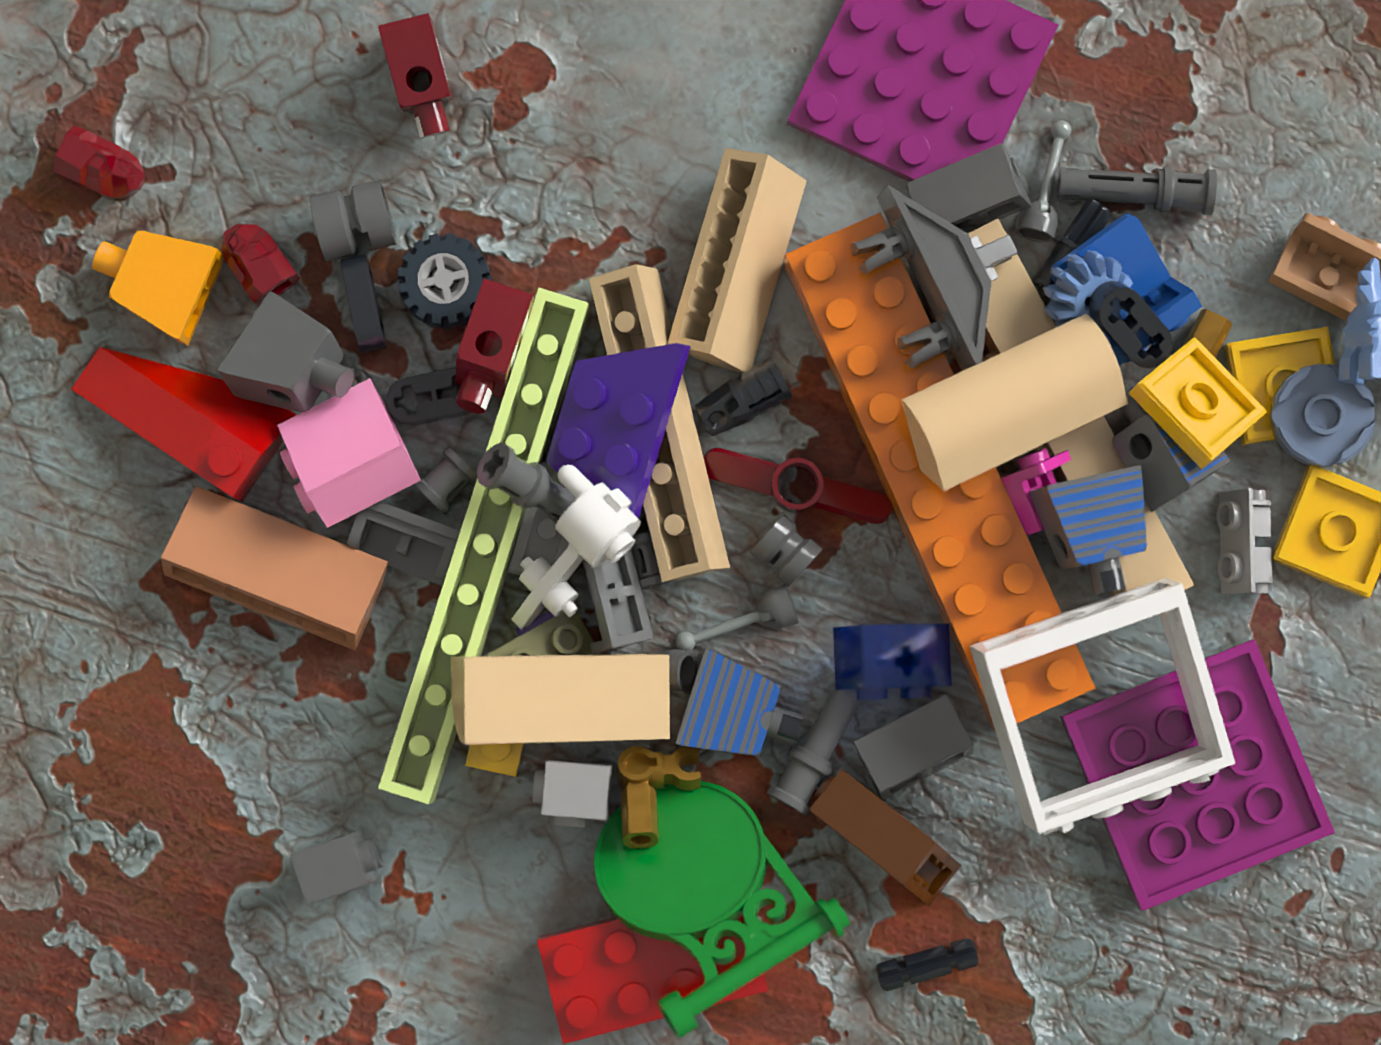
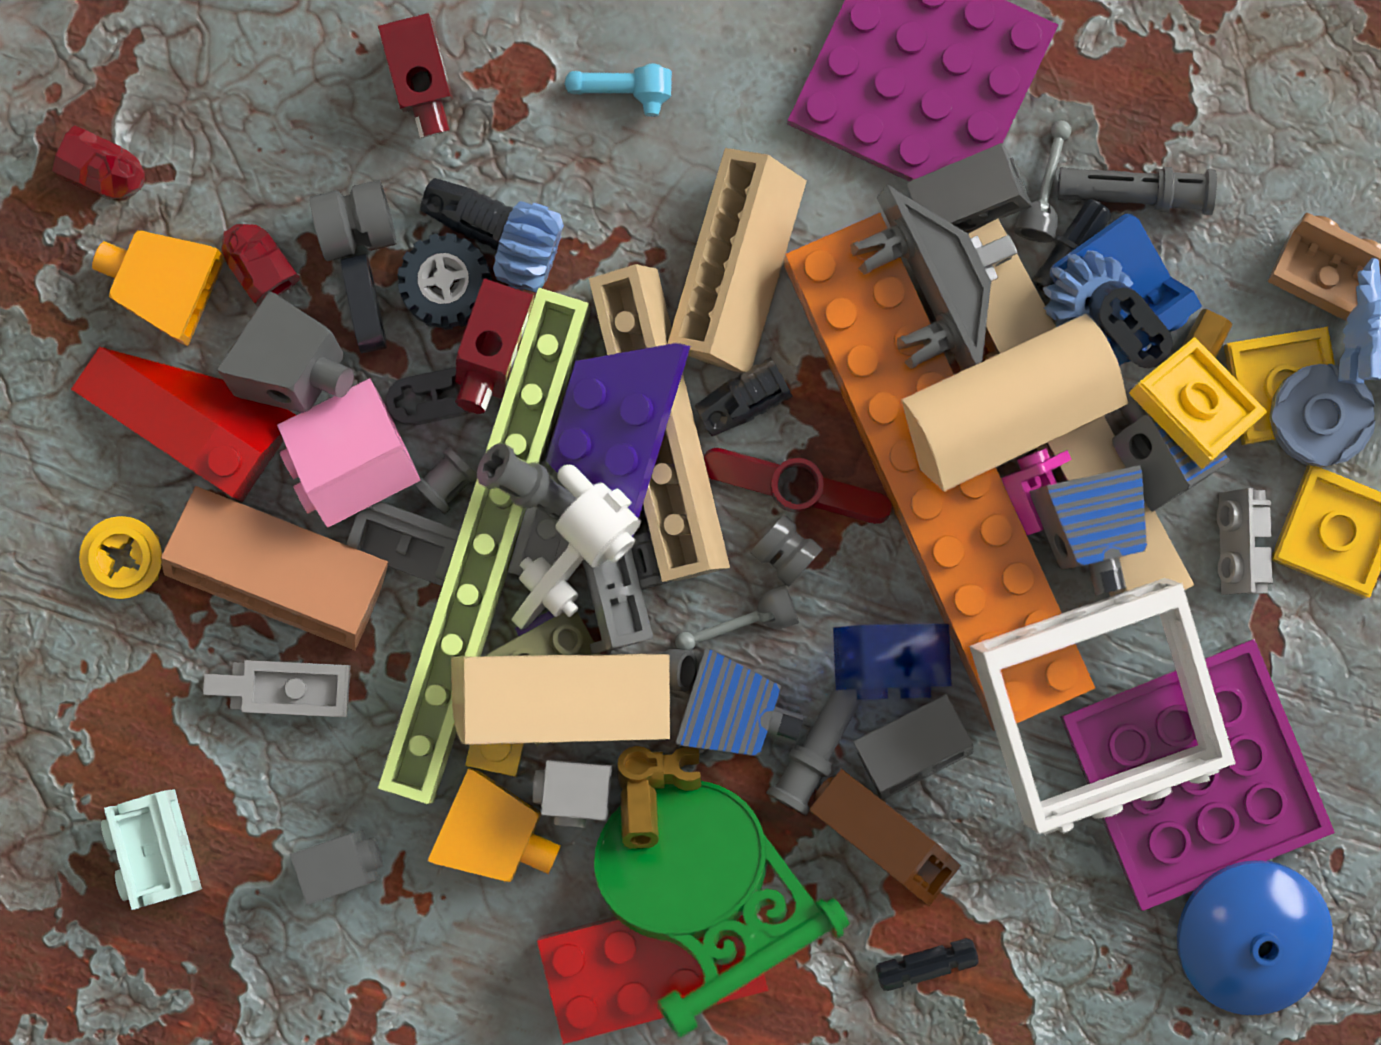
(98, 565): none -> yellow gear
(150, 849): none -> light aqua hinge
(284, 688): none -> light grey hinge
(466, 211): none -> black hinge
(491, 832): none -> light orange torso
(528, 246): none -> medium blue gear
(648, 84): none -> medium azure piece
(1234, 916): none -> blue dish

